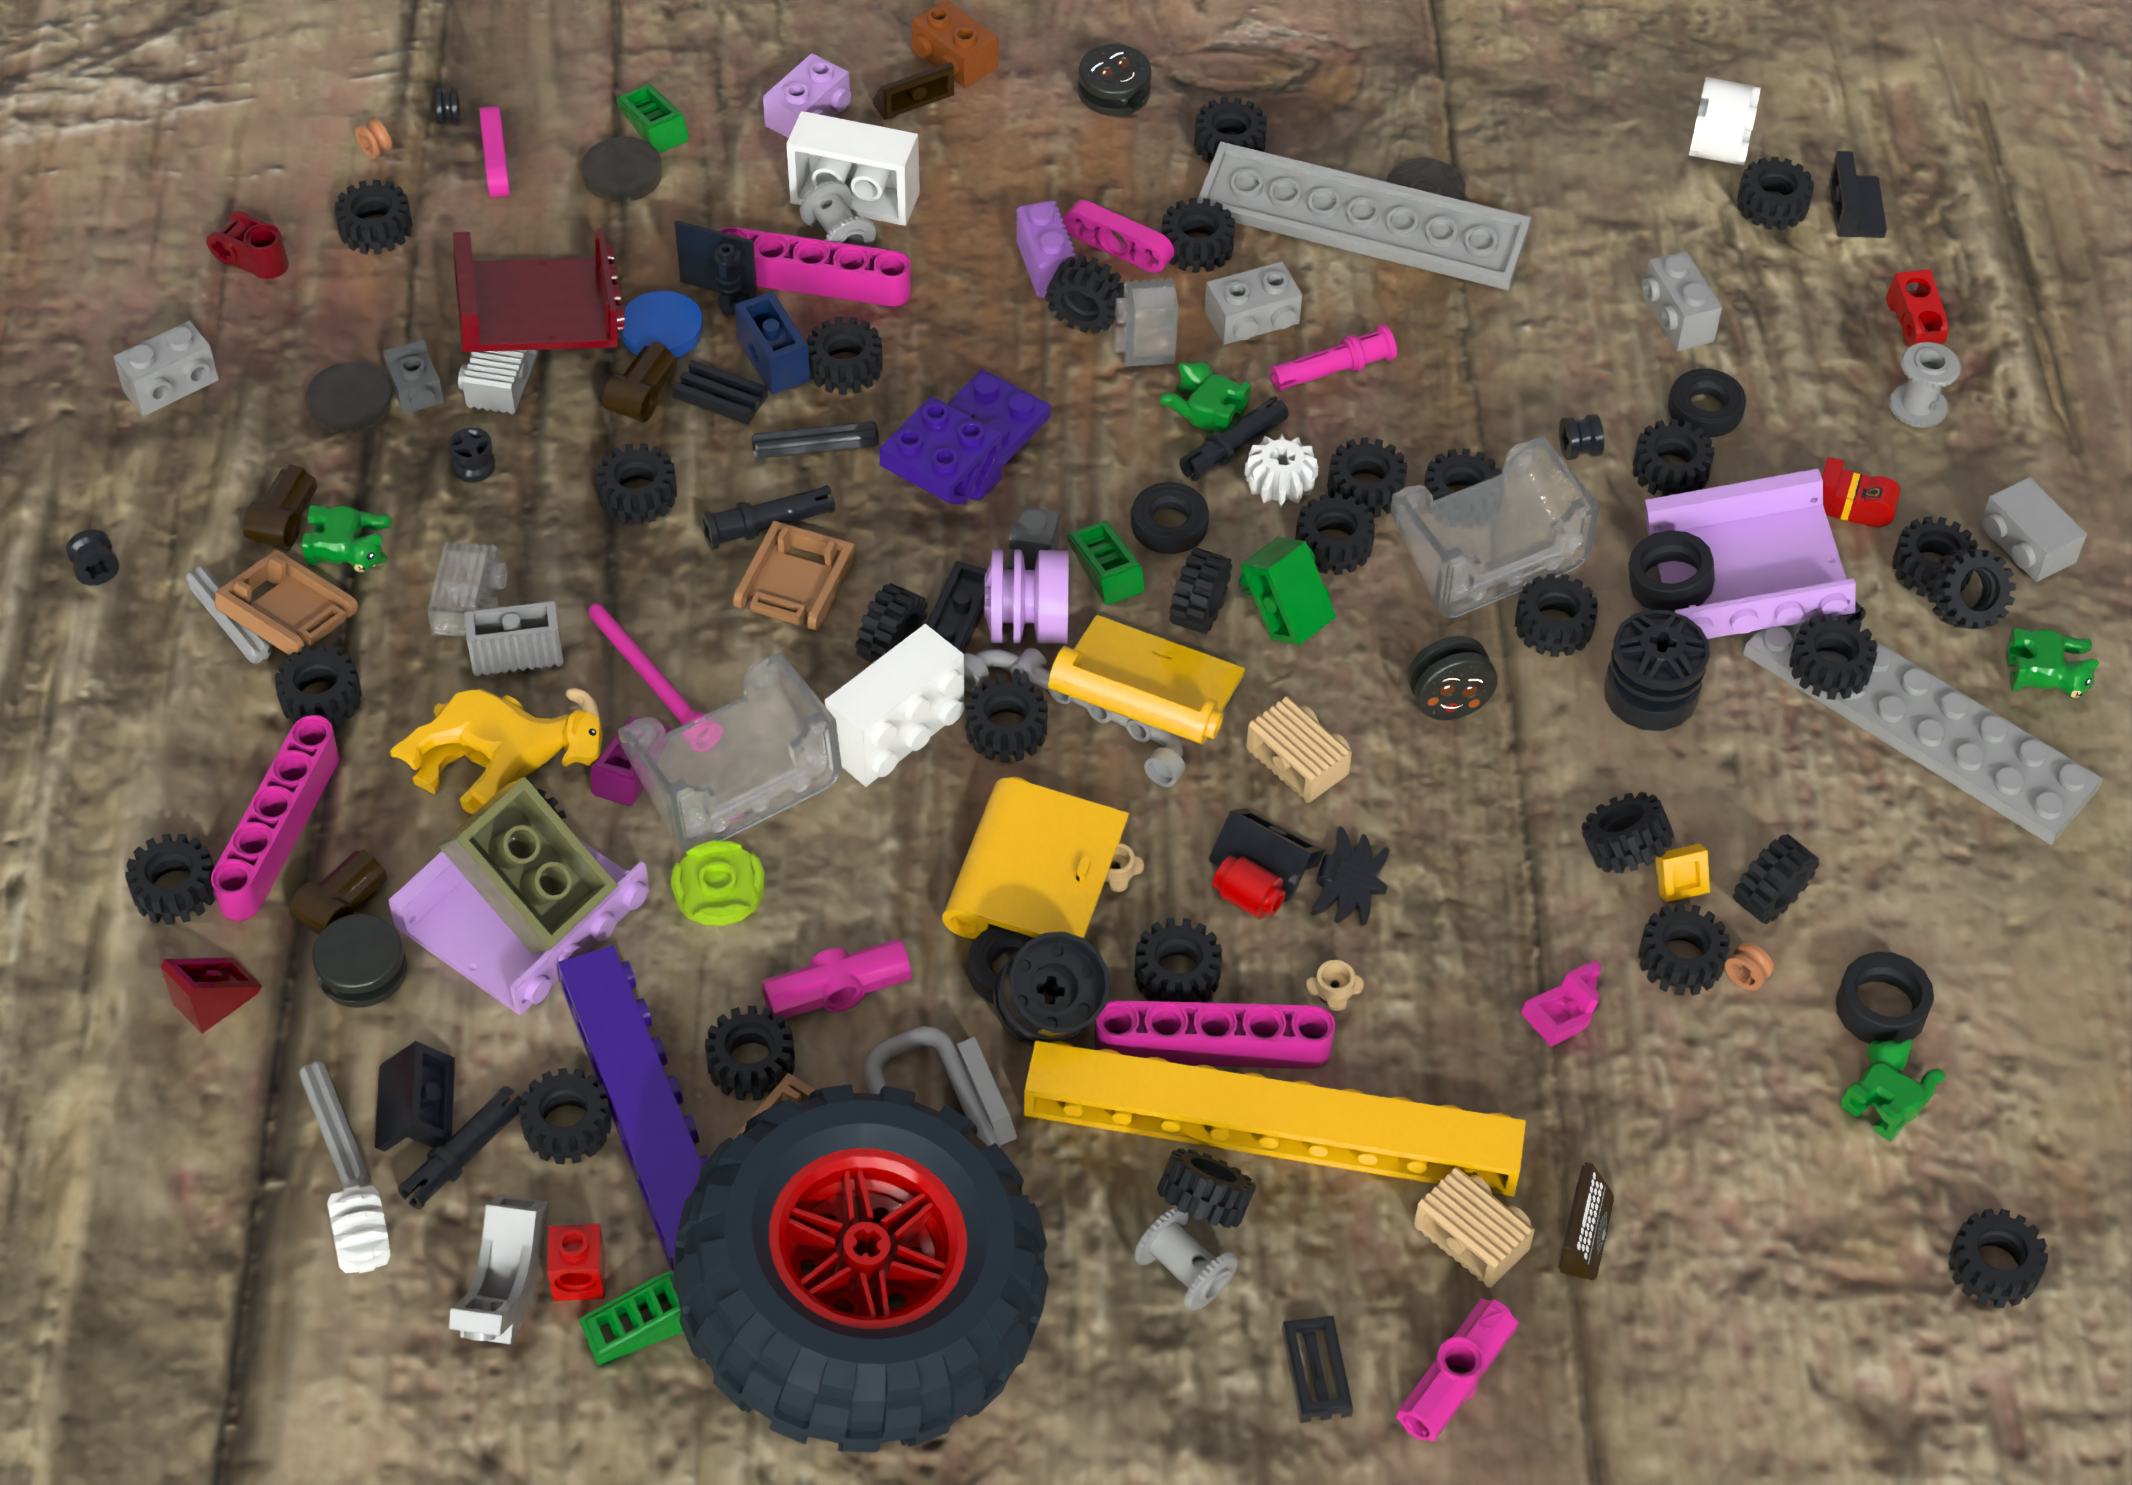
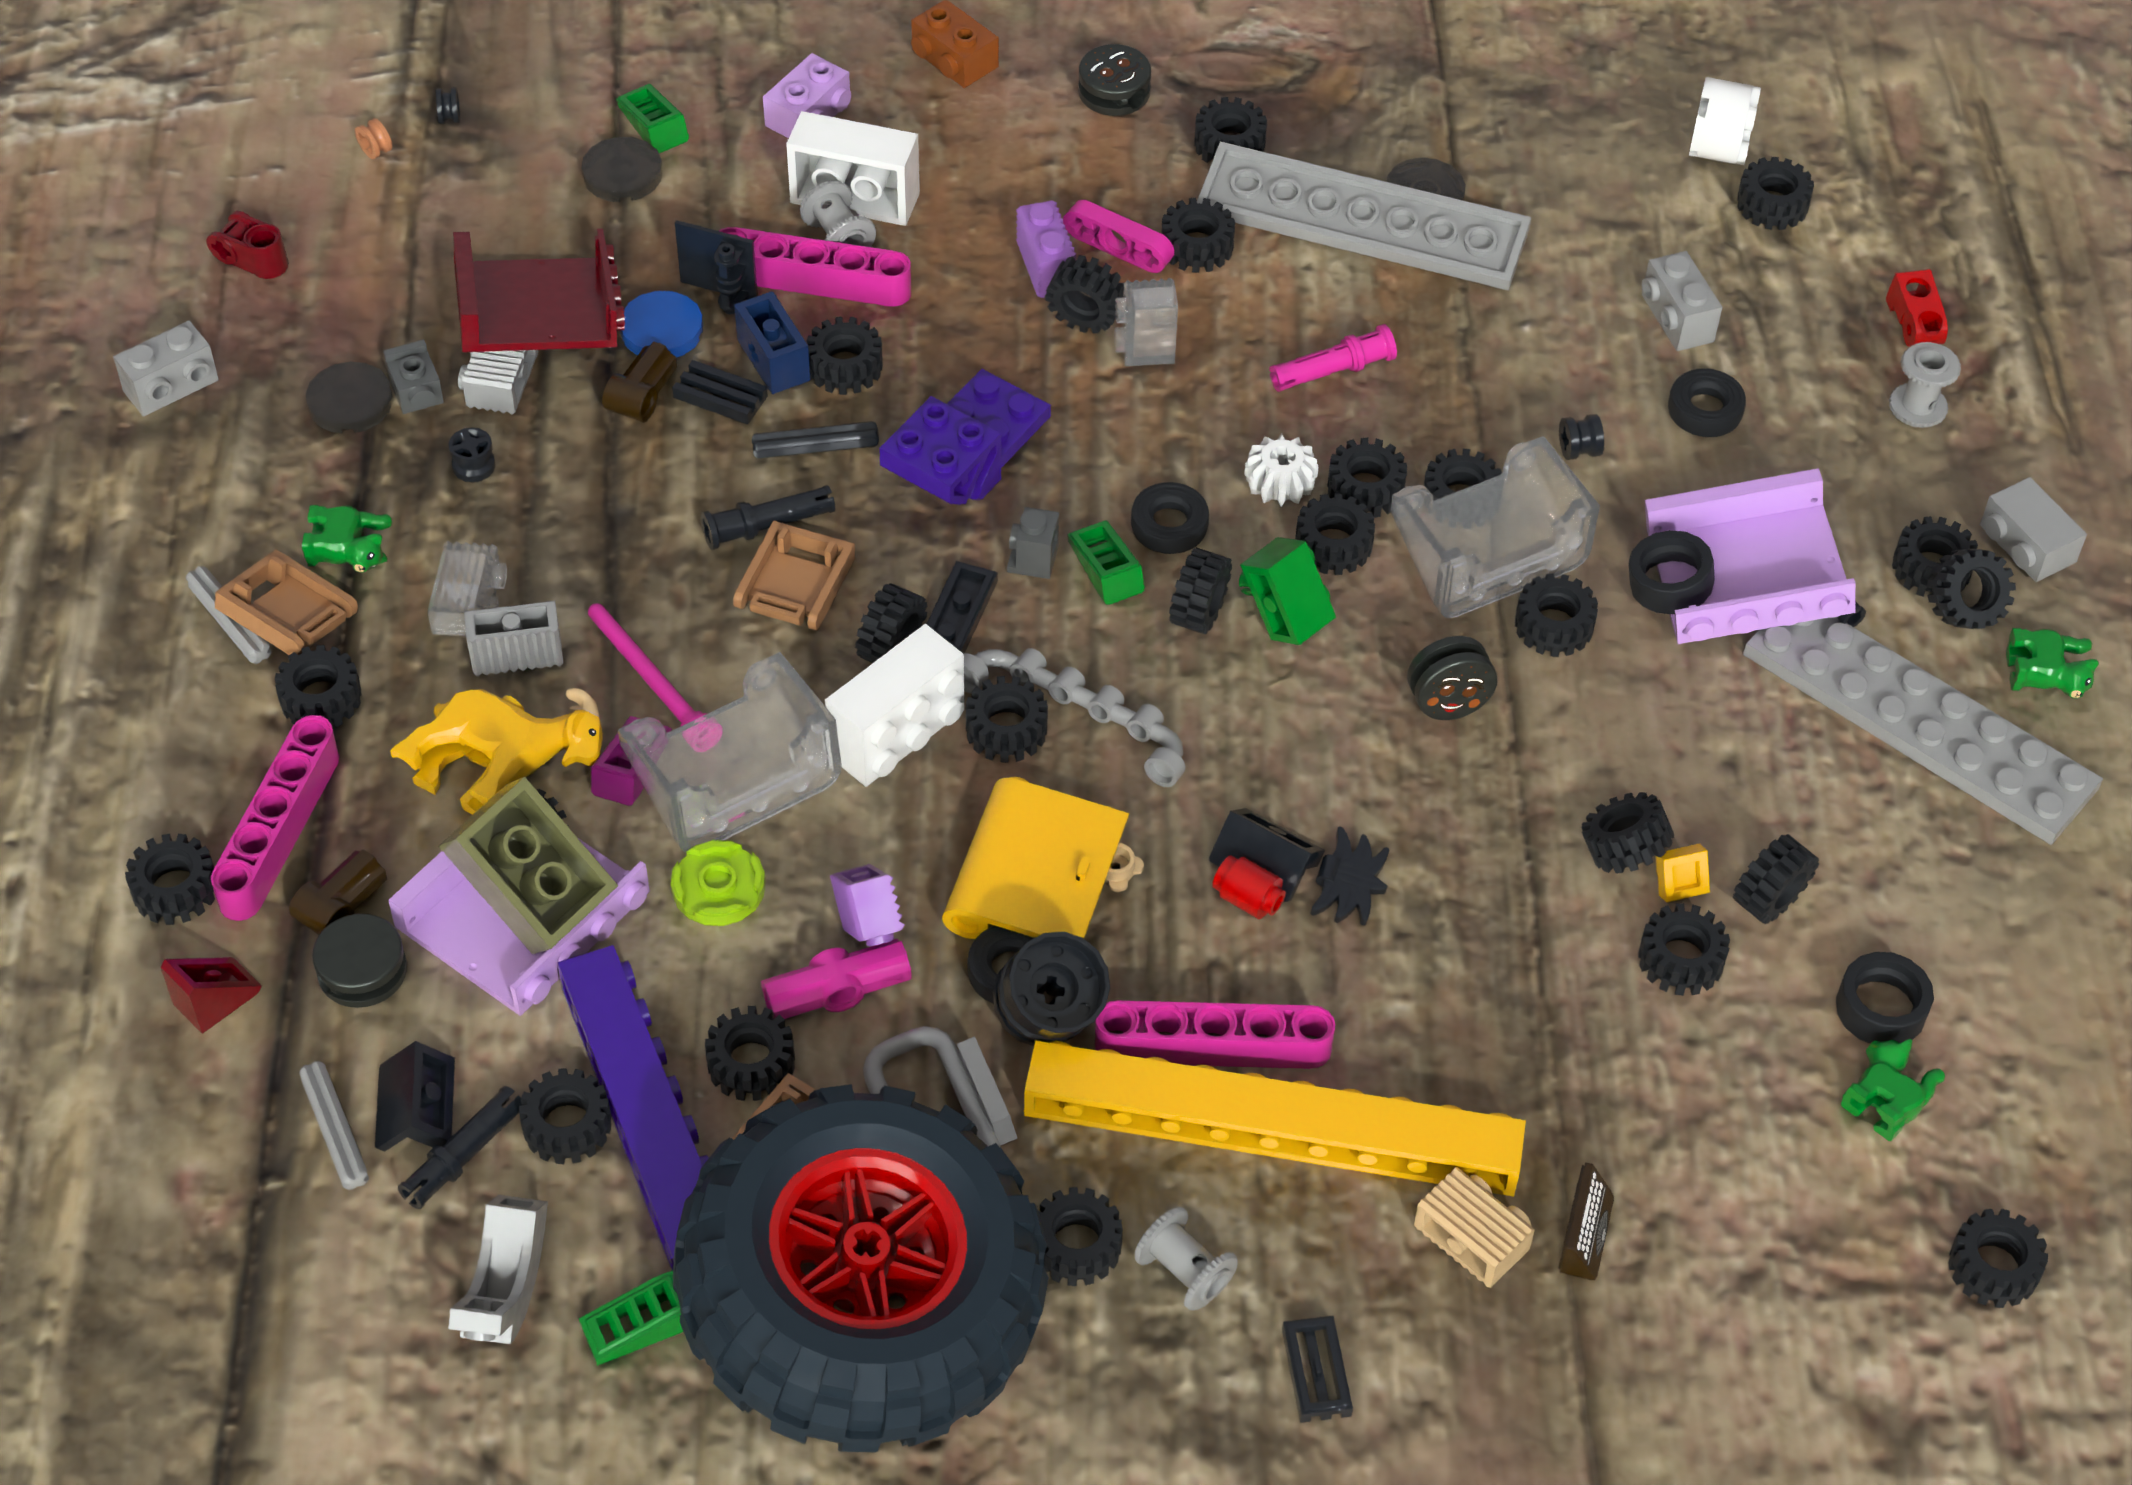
(92, 557): black wheel -> none
(278, 515): dark brown piece -> none
(358, 1229): white gear -> none
(375, 232): black tyre -> none
(494, 152): dark pink beam -> none
(576, 1262): red brick -> none
(636, 501): black tyre -> none
(867, 904): none -> brick
(915, 91): dark brown slope -> none
(1028, 596): lavender wheel -> none
(1086, 1211): none -> black tyre
(1147, 679): yellow door -> none
(1178, 941): black tyre -> none
(1206, 1188): black tyre -> none
(1212, 398): green animal -> none
(1222, 445): black pin -> none
(1253, 303): light grey brick -> none
(1299, 749): tan brick -> none
(1335, 973): tan plate -> none
(1444, 1391): dark pink piece -> none
(1567, 1007): dark pink slope -> none
(1656, 670): black wheel -> none
(1676, 442): black tyre -> none
(1749, 966): nougat bush -> none
(1836, 637): black tyre -> none
(1856, 200): black panel -> none
(1857, 496): red leg -> none

